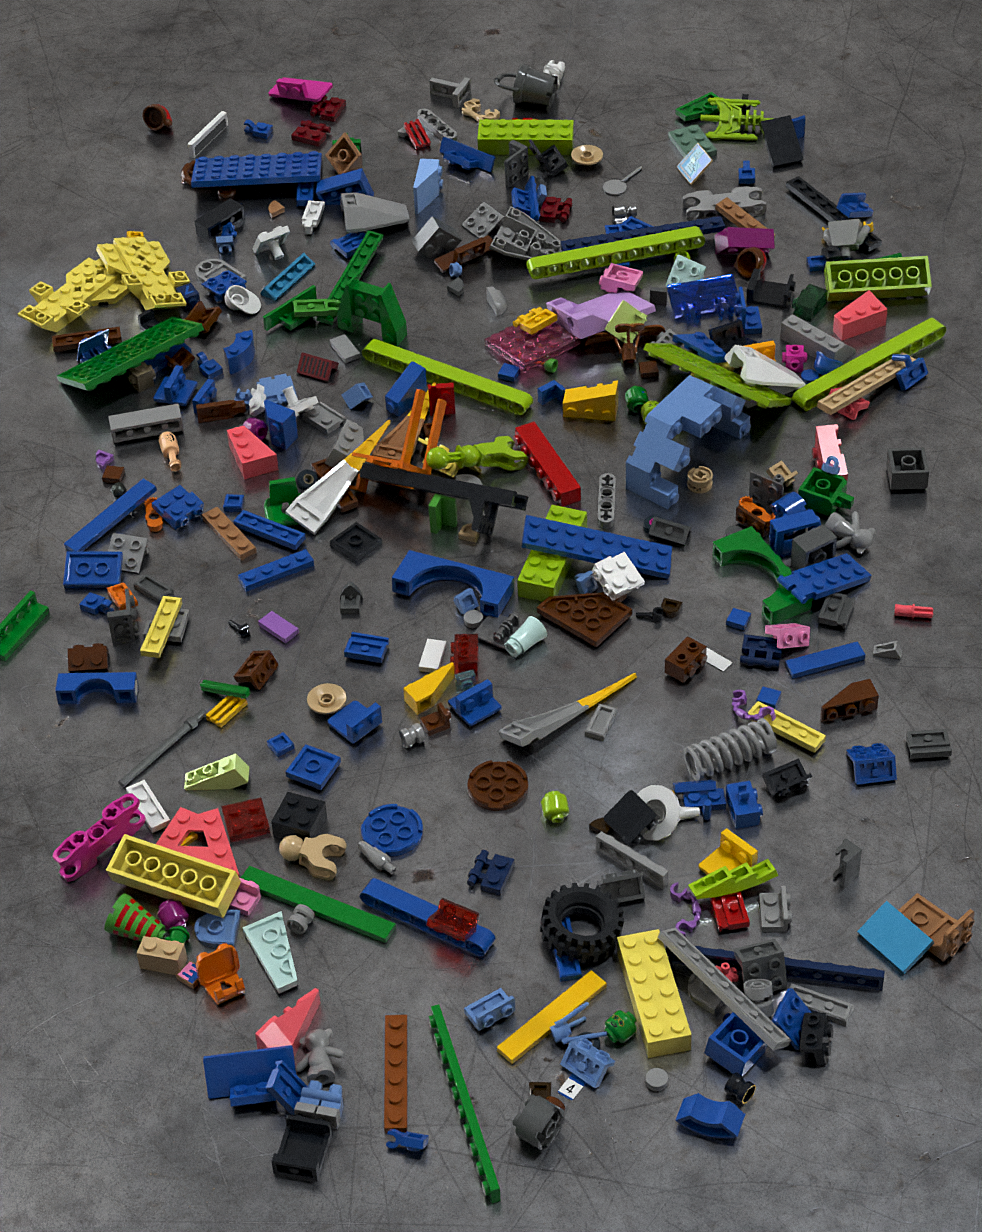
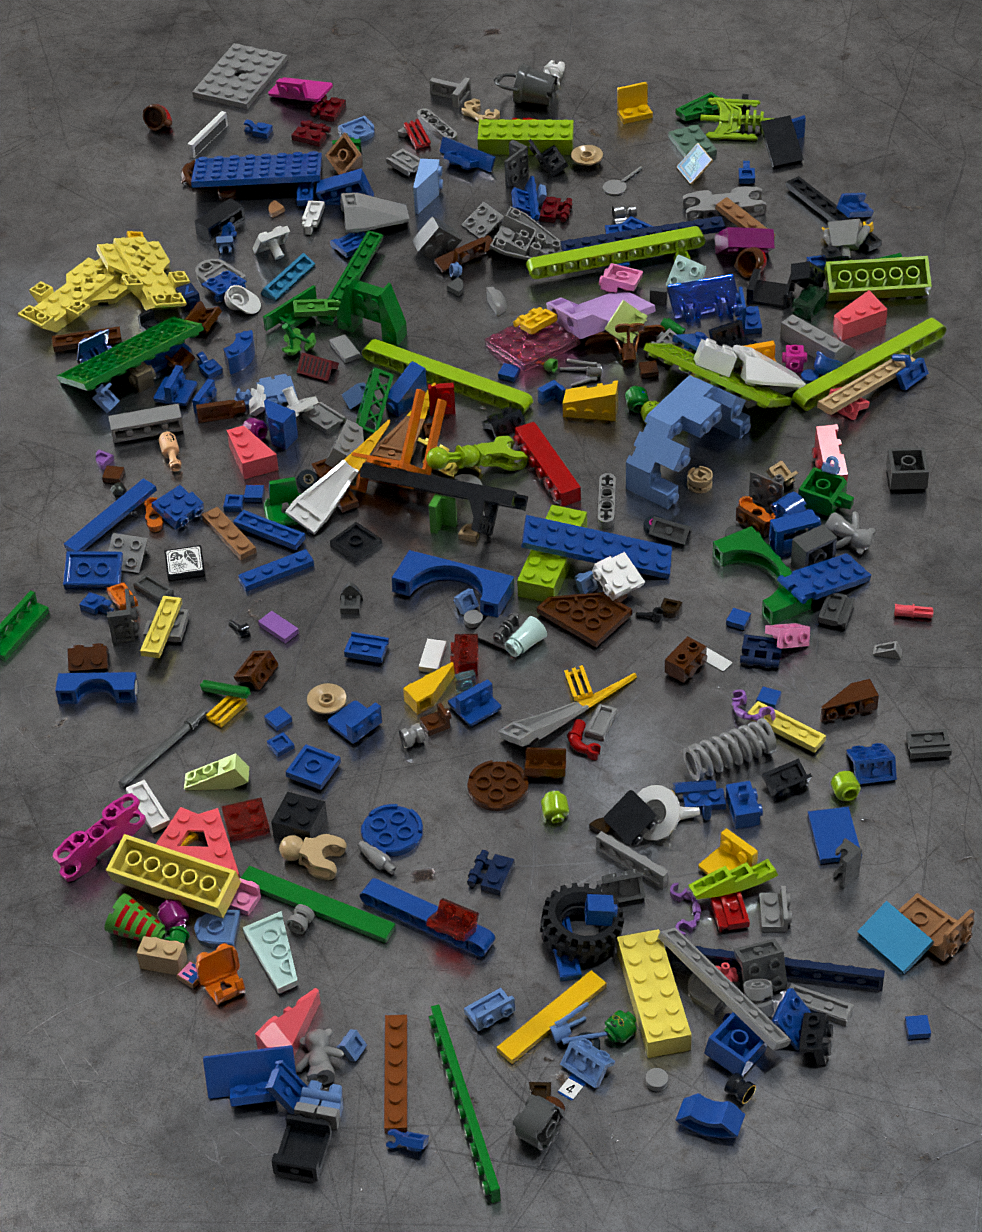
(105, 397): none -> medium blue bracket
(184, 562): none -> tile
(224, 87): none -> light grey plate
(254, 493): none -> blue tile
(278, 718): none -> blue tile
(294, 337): none -> bright green plant
(352, 1045): none -> medium blue tile
(359, 128): none -> medium blue tile
(369, 395): none -> green fence
(404, 161): none -> light grey plate
(504, 422): none -> black bracket
(545, 762): none -> reddish brown bracket
(575, 673): none -> yellow tile
(575, 740): none -> red piece
(592, 370): none -> light grey plant
(600, 910): none -> blue brick
(633, 103): none -> yellow bracket
(669, 323): none -> green cone
(715, 357): none -> white brick
(807, 273): none -> black brick
(825, 660): blue tile -> none
(829, 830): none -> blue tile
(845, 786): none -> lime head
(917, 1027): none -> blue tile

